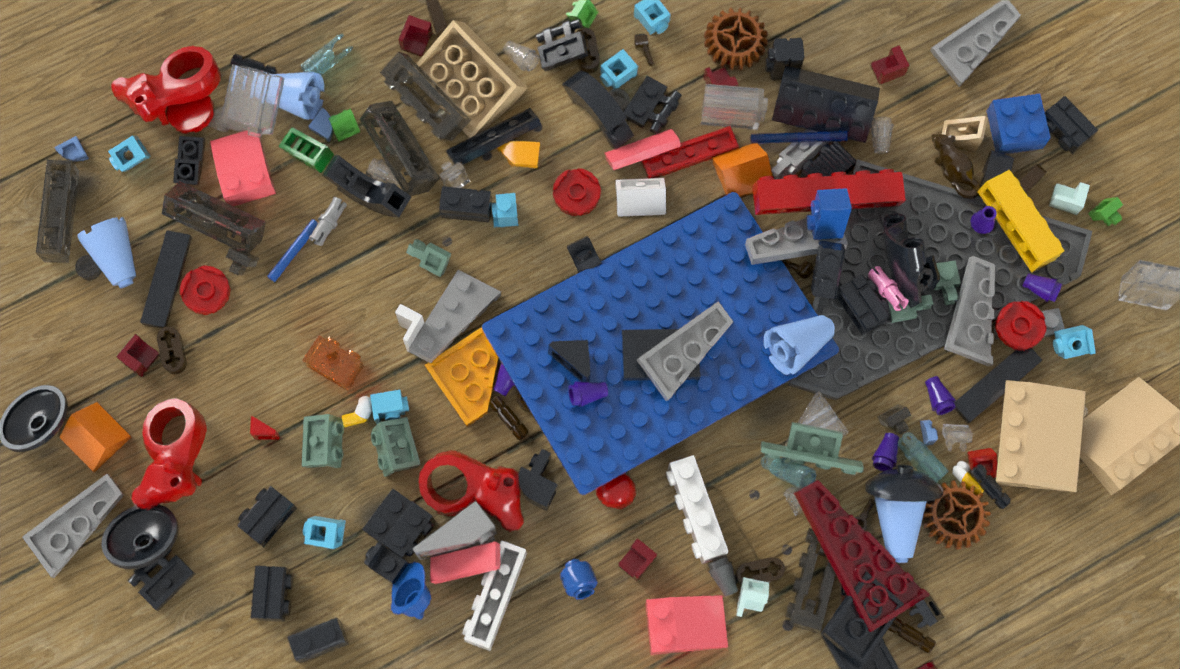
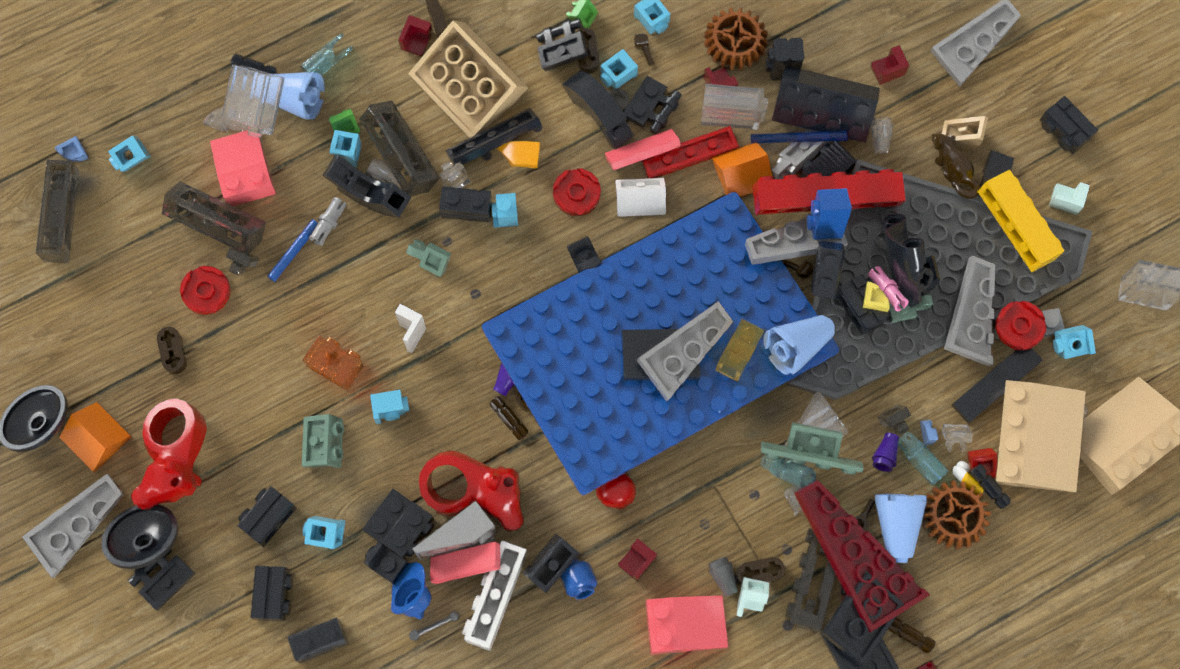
(87, 268): clear smoke tile -> none
(111, 250): light blue cone -> none
(137, 355): dark red panel -> none
(151, 95): red animal -> none
(166, 279): black tile -> none
(189, 160): black slope -> none
(191, 115): red tile -> none
(261, 431): red slope -> none
(319, 157): green slope -> none
(321, 125): medium blue tile -> none
(347, 146): none -> medium azure brick
(361, 413): arm -> none
(395, 446): sand green bracket -> none
(397, 74): clear smoke brick -> none
(414, 634): none -> dark grey hinge
(453, 313): light grey wing -> none
(467, 375): light orange plate -> none
(522, 56): clear cone -> none
(533, 486): black brick -> none
(550, 563): none -> black brick
(572, 356): black slope -> none
(586, 392): dark purple cone -> none
(697, 509): white brick -> none
(739, 350): none -> clear yellow brick
(875, 298): none -> light yellow tile
(904, 485): black dish -> none
(929, 611): black tile -> none
(939, 396): dark purple cone -> none
(948, 281): sand green plate -> none
(984, 220): dark purple cone -> none
(1018, 124): blue brick -> none
(1032, 178): dark brown beam -> none
(1042, 286): dark purple cone -> none
(1107, 211): bright green tile -> none

